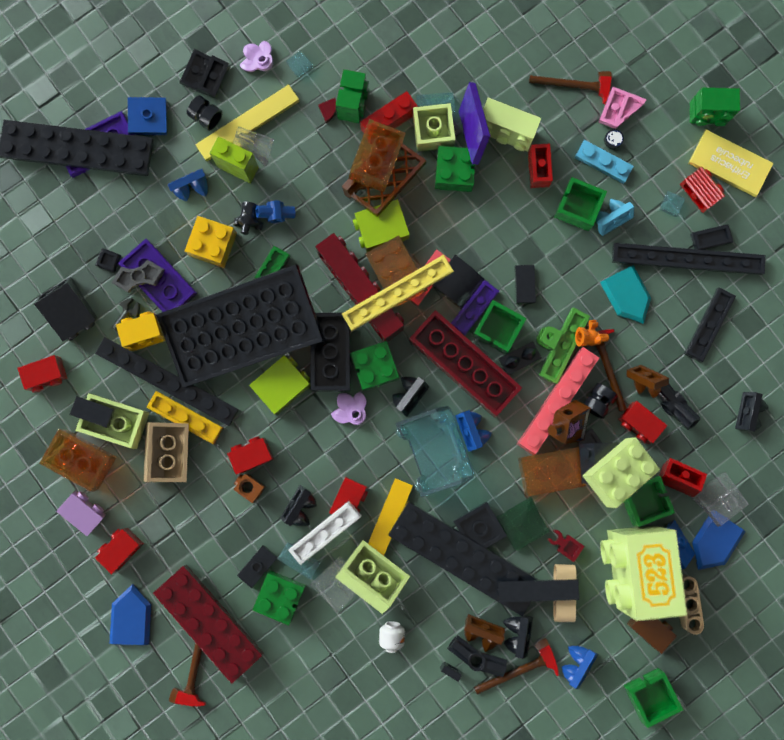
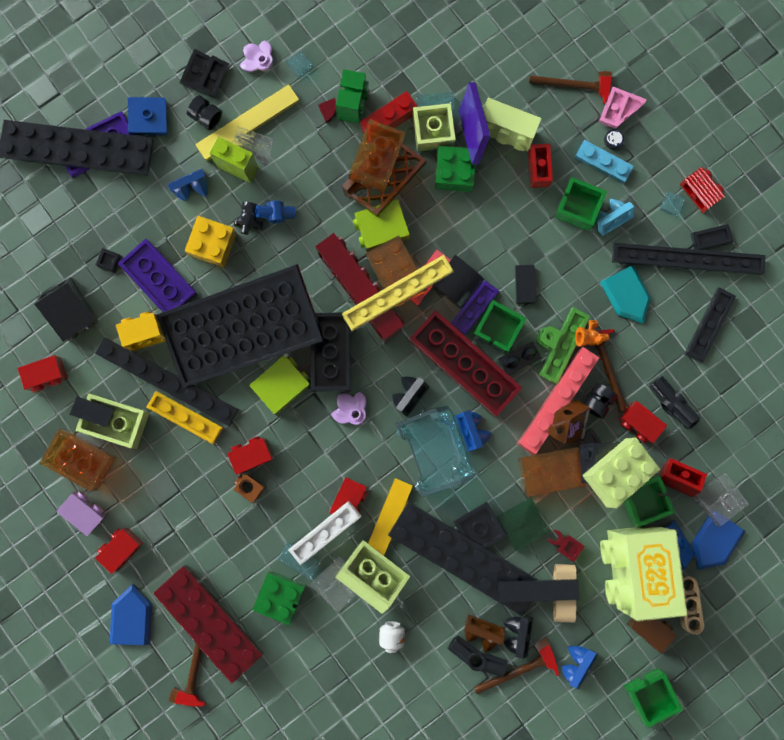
(127, 312): pearl dark grey bar -> none
(146, 274): dark grey tile -> none
(166, 452): tan slope -> none
(257, 566): black plate -> none
(274, 262): green plate -> none
(293, 514): black tile -> none
(375, 366): green piece -> none
(450, 671): black tile -> none
(646, 377): reddish brown tile -> none
(714, 106): green piece -> none
(731, 163): light yellow tile -> none
(749, 409): black tile -> none

